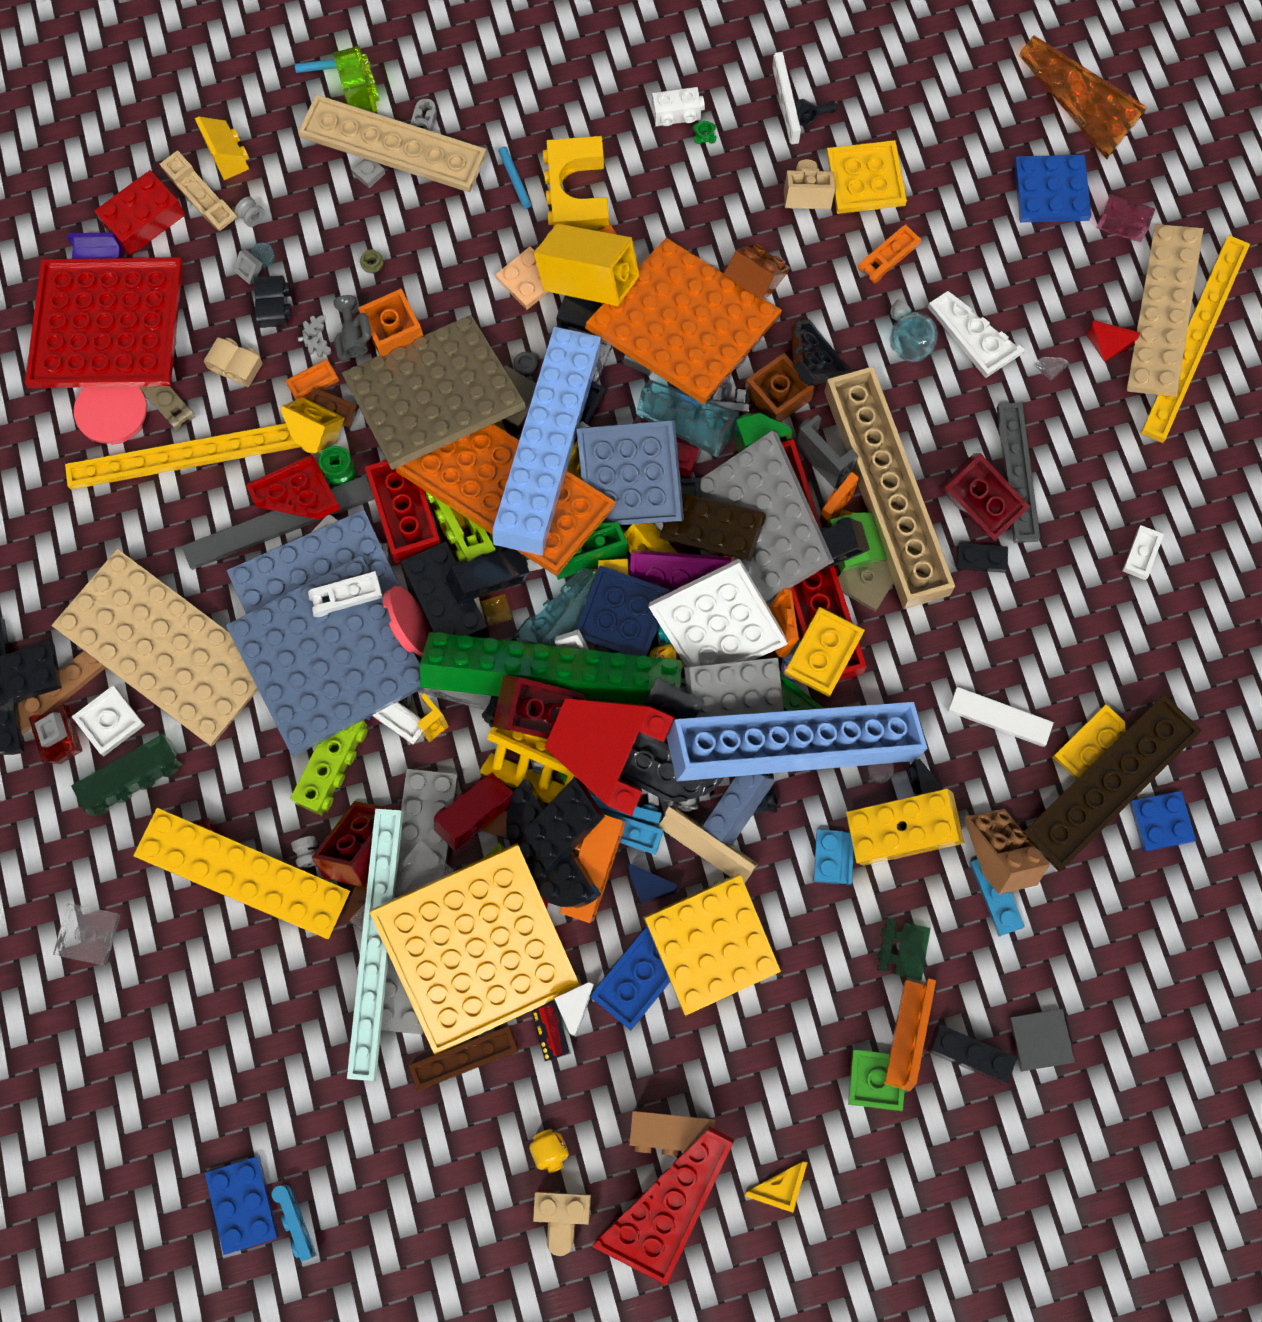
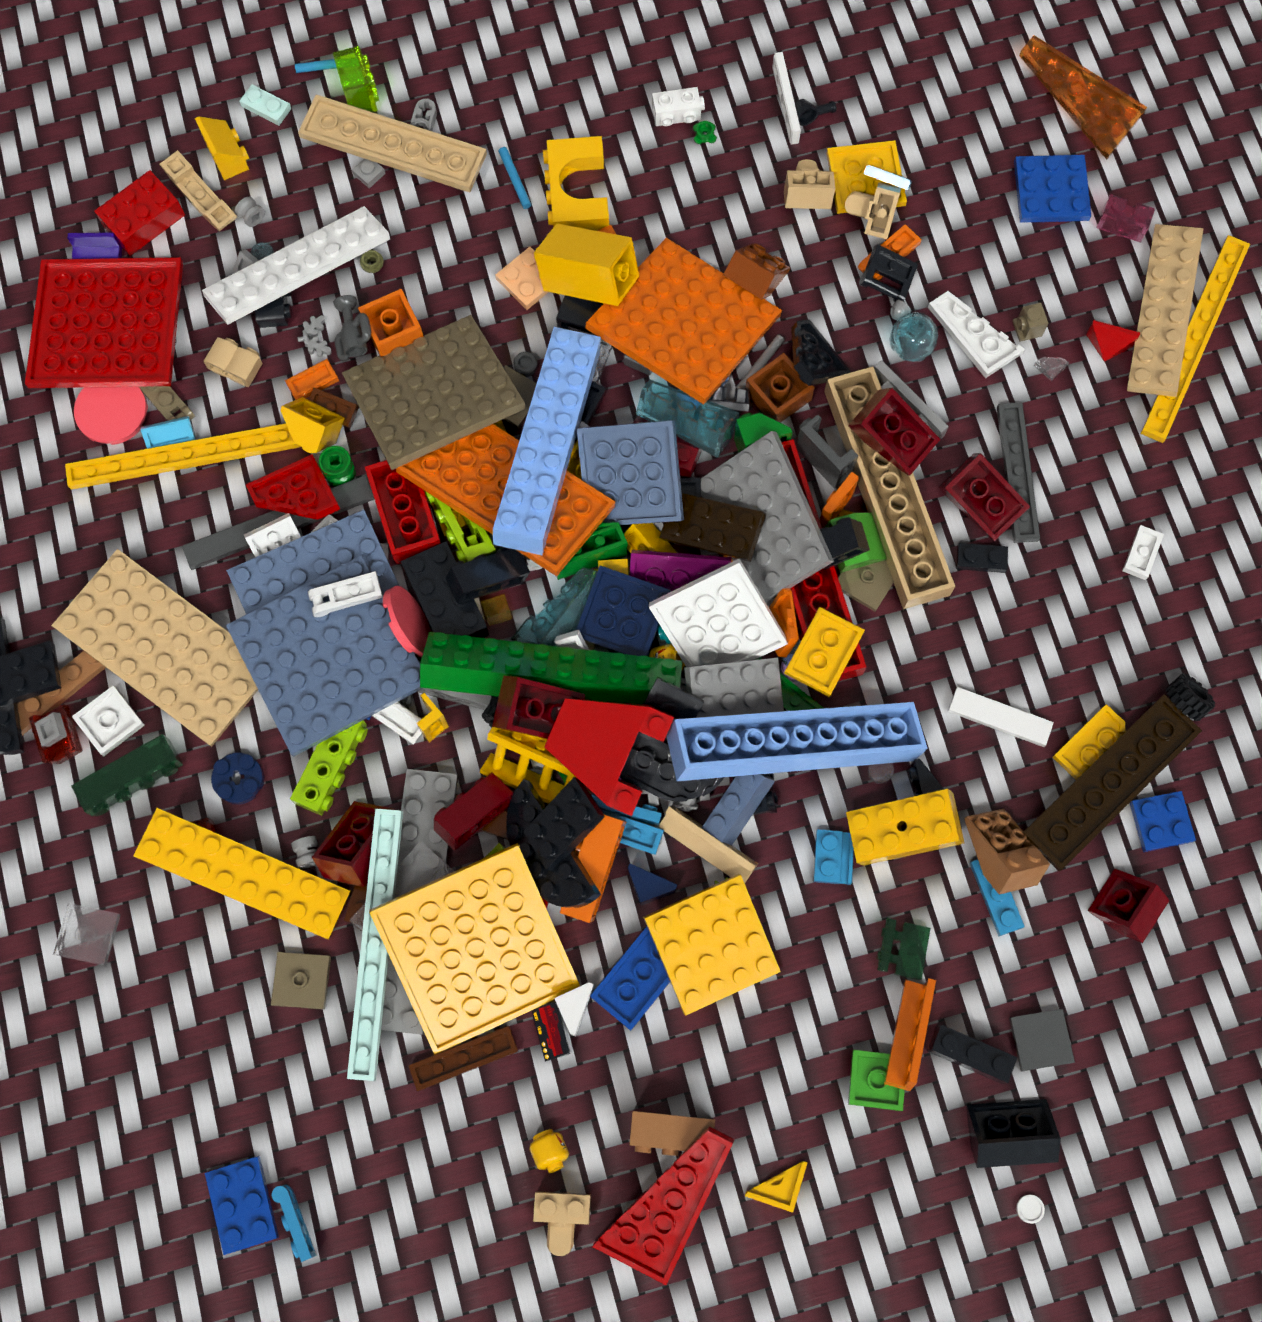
(168, 432): none -> medium azure tile
(249, 786): none -> dark blue plate
(265, 105): none -> light aqua plate
(272, 535): none -> white bracket
(295, 265): none -> white plate
(301, 980): none -> dark tan plate
(763, 359): none -> light grey bar
(877, 208): none -> tan brick
(888, 177): none -> tile
(889, 379): none -> light grey hinge
(892, 267): none -> black plate
(894, 430): none -> dark red slope
(1013, 1133): none -> black slope
(1030, 322): none -> dark tan brick
(1030, 1209): none -> white piece
(1129, 905): none -> dark red slope
(1190, 697): none -> black tyre

